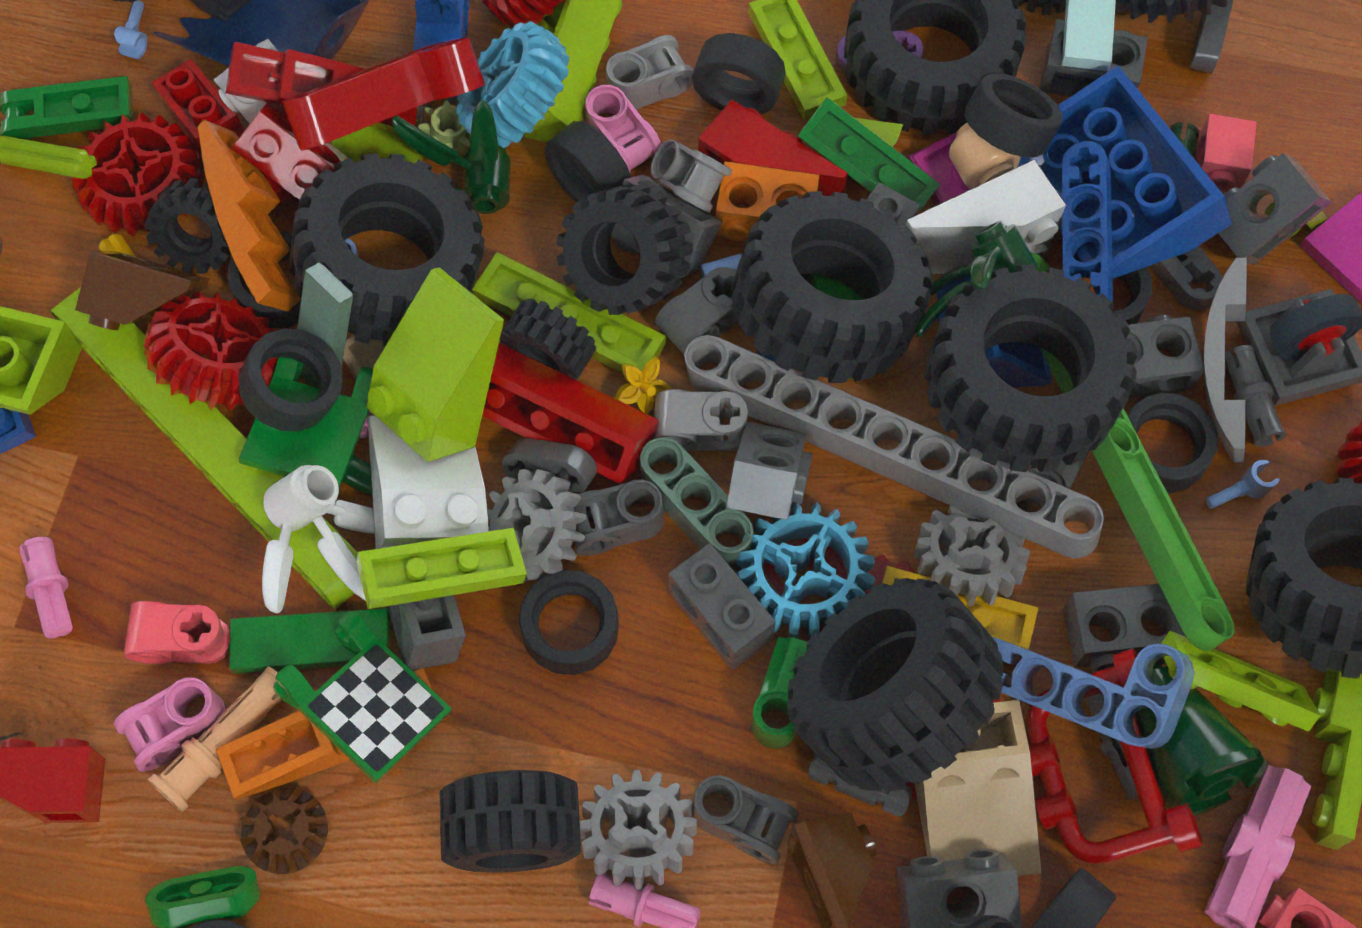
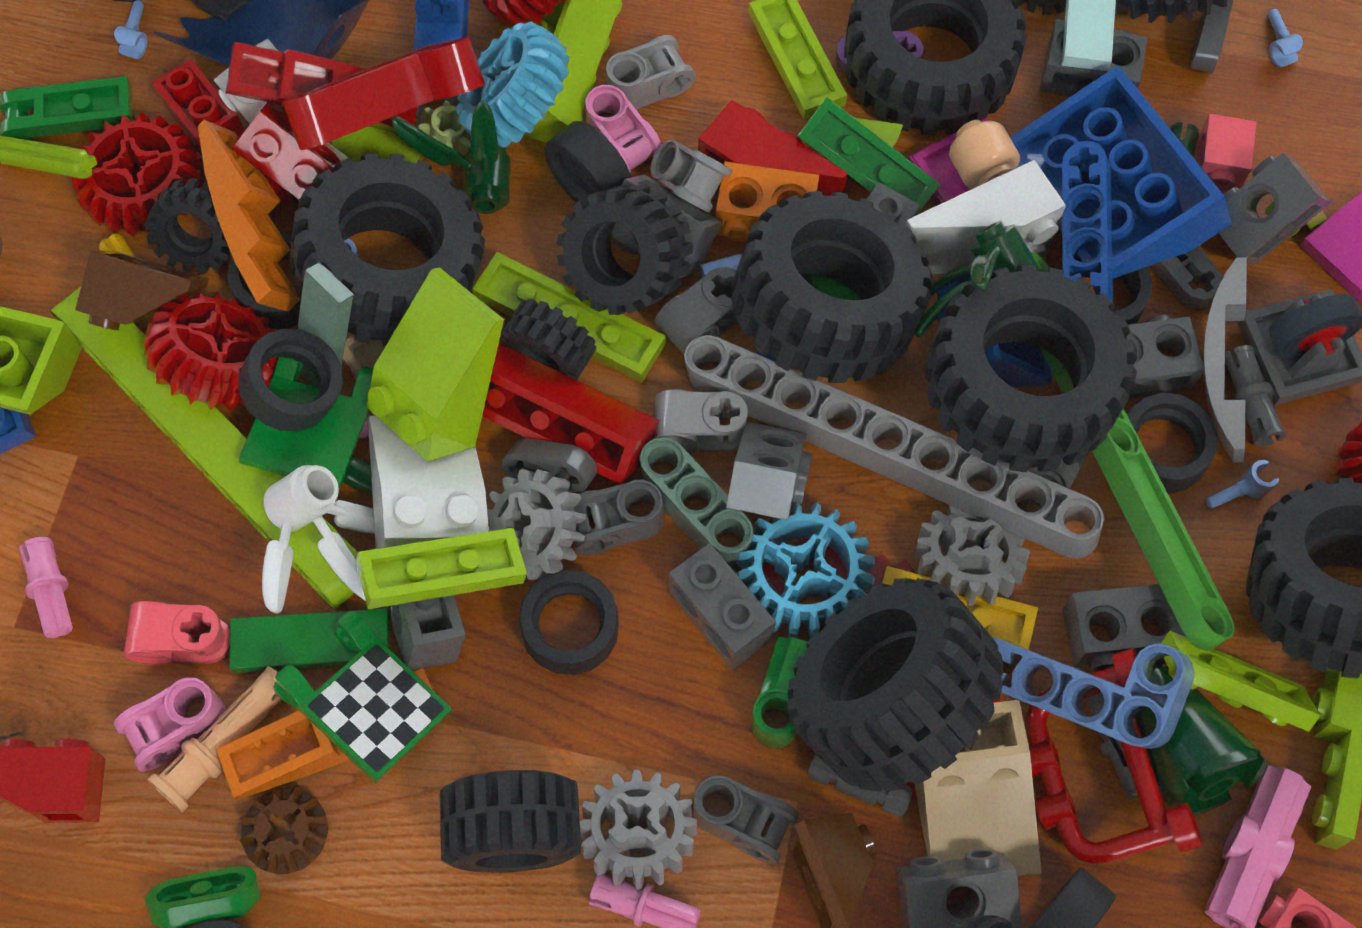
(641, 385): yellow plant -> none
(744, 56): black tyre -> none
(1013, 115): black tyre -> none
(1284, 49): none -> light blue hand

